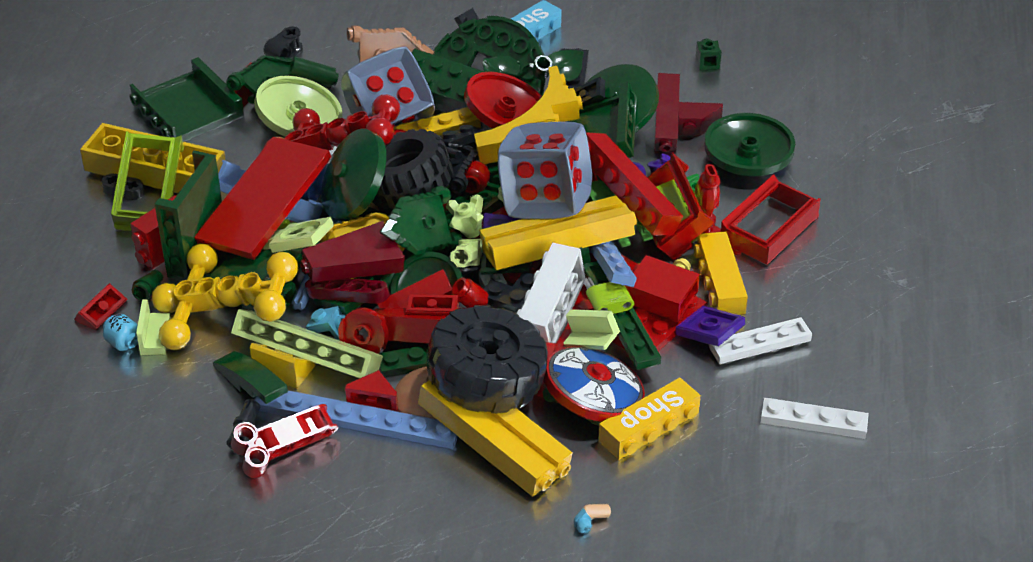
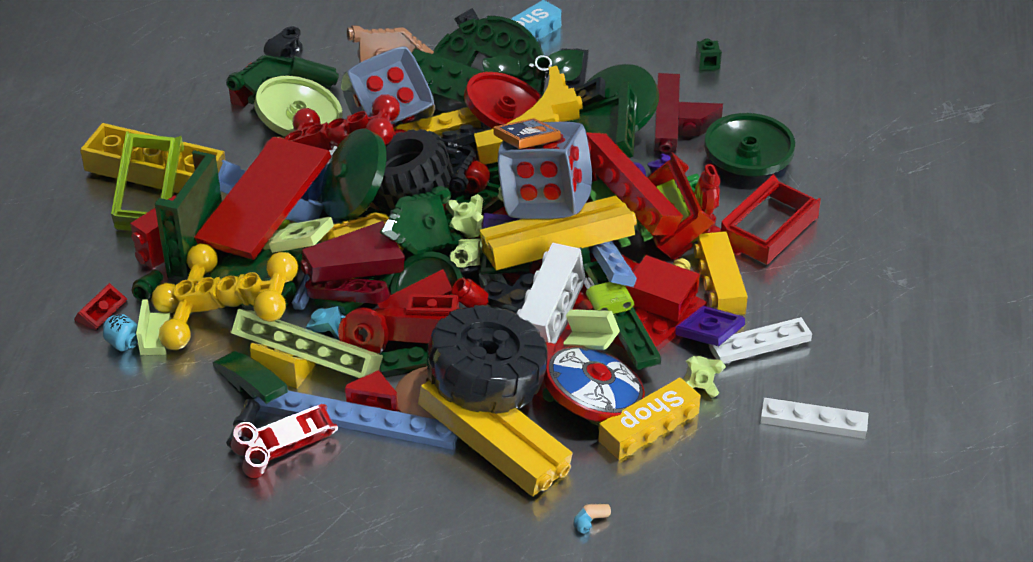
(133, 188): black beam -> none
(189, 103): dark green panel -> none
(527, 133): none -> tile
(701, 373): none -> yellowish green rock

